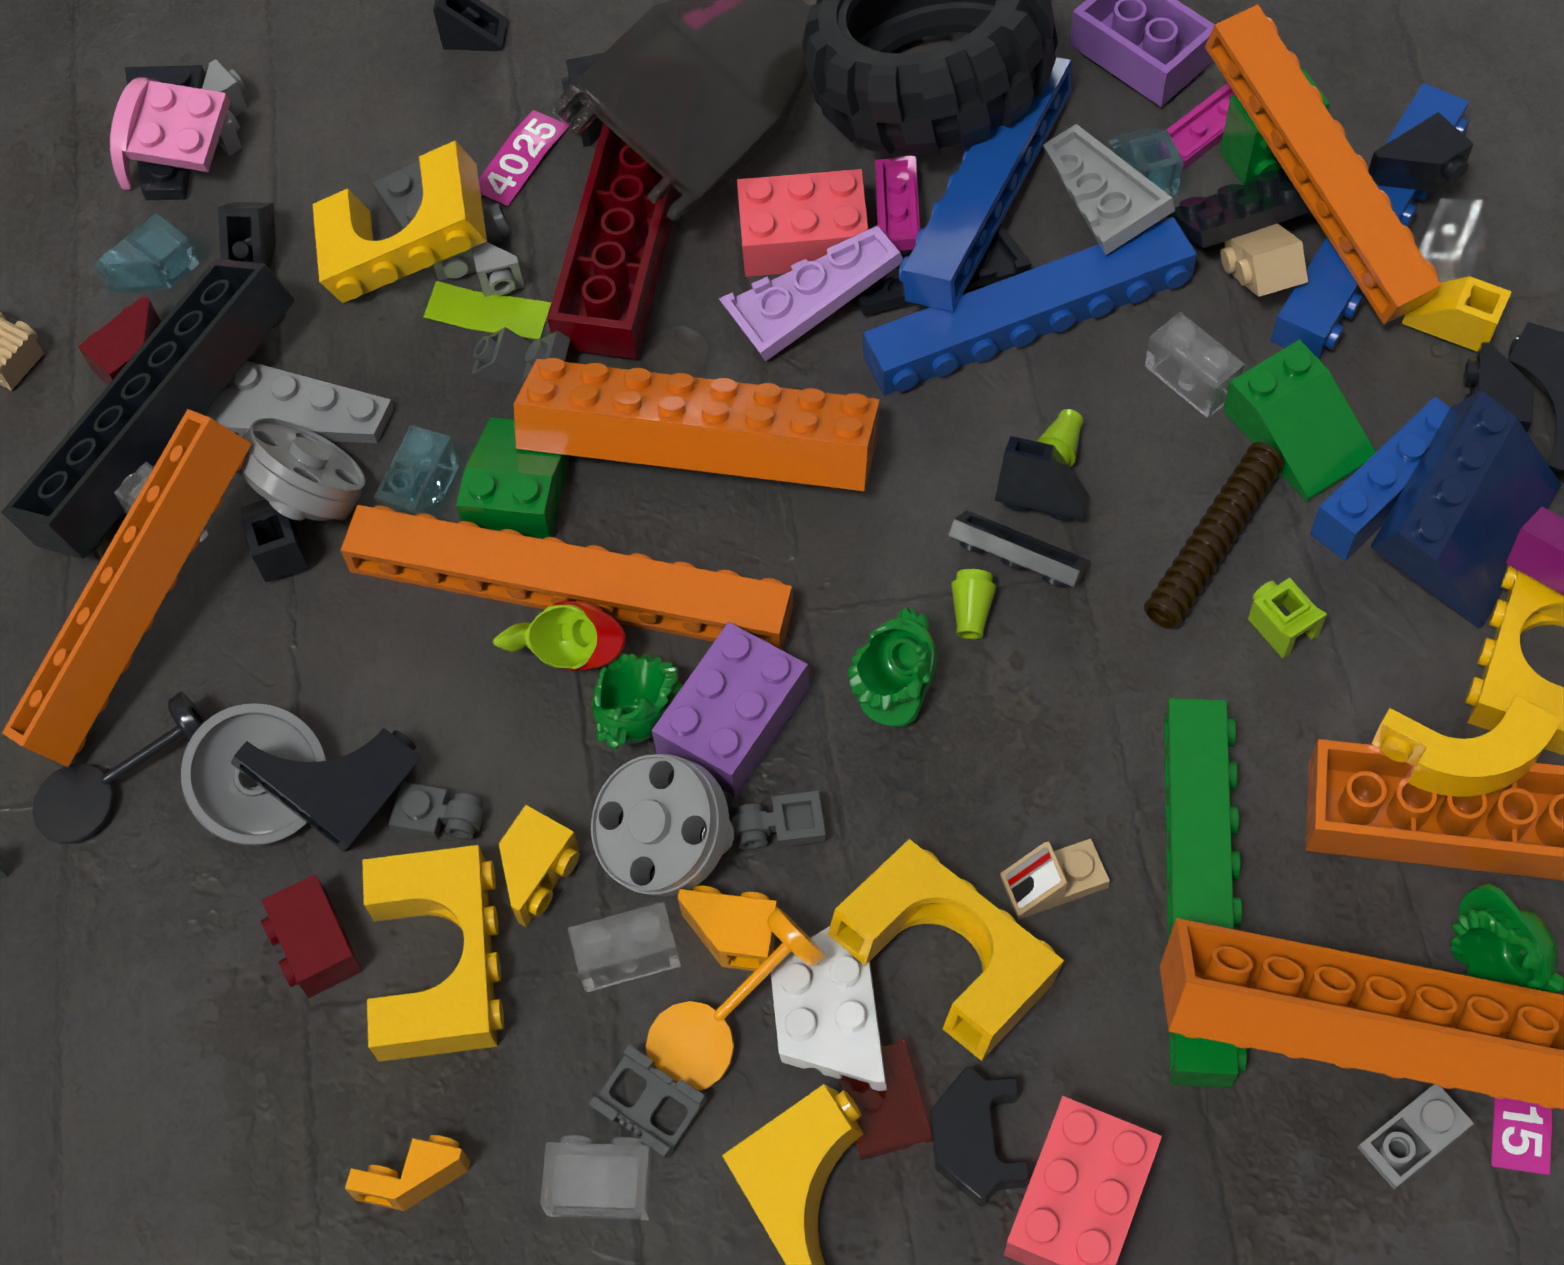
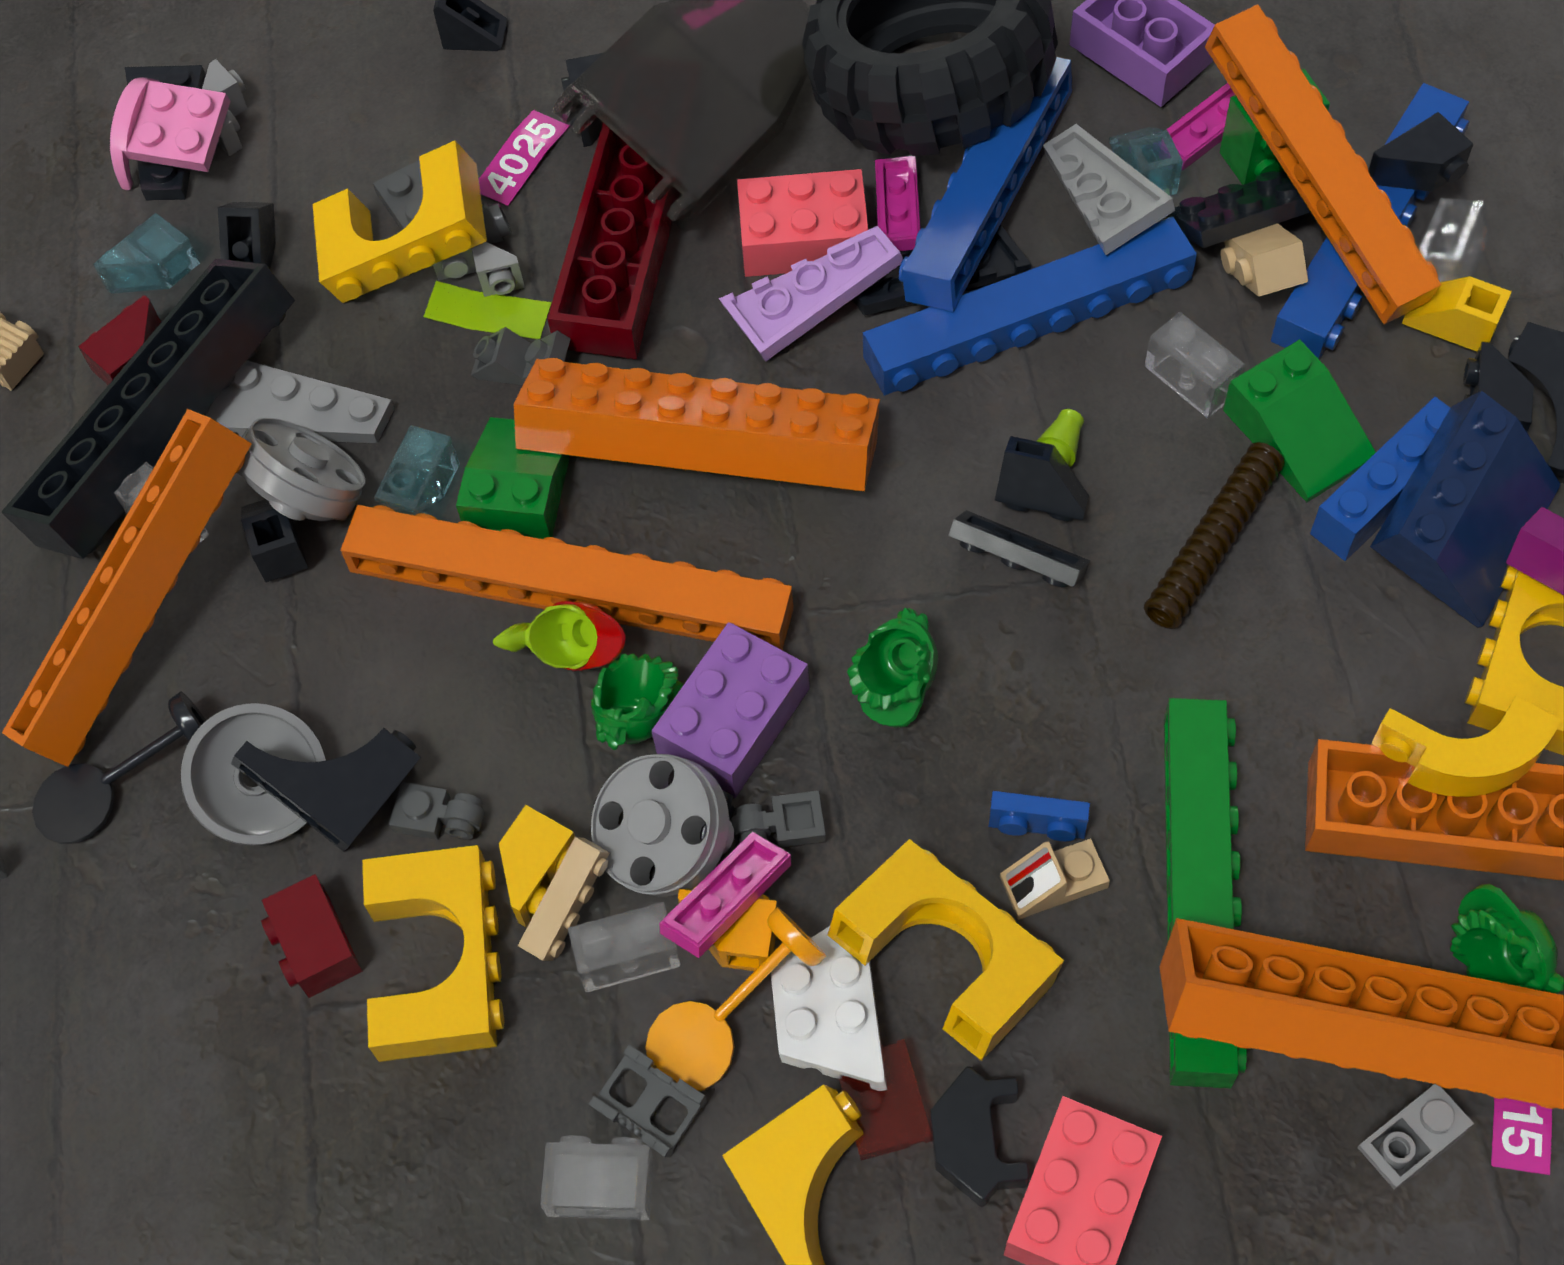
(426, 1170): light orange slope -> none
(564, 899): none -> tan piece
(725, 894): none -> dark pink tile
(972, 602): lime cone -> none
(1022, 813): none -> blue plate
(1274, 625): lime window -> none

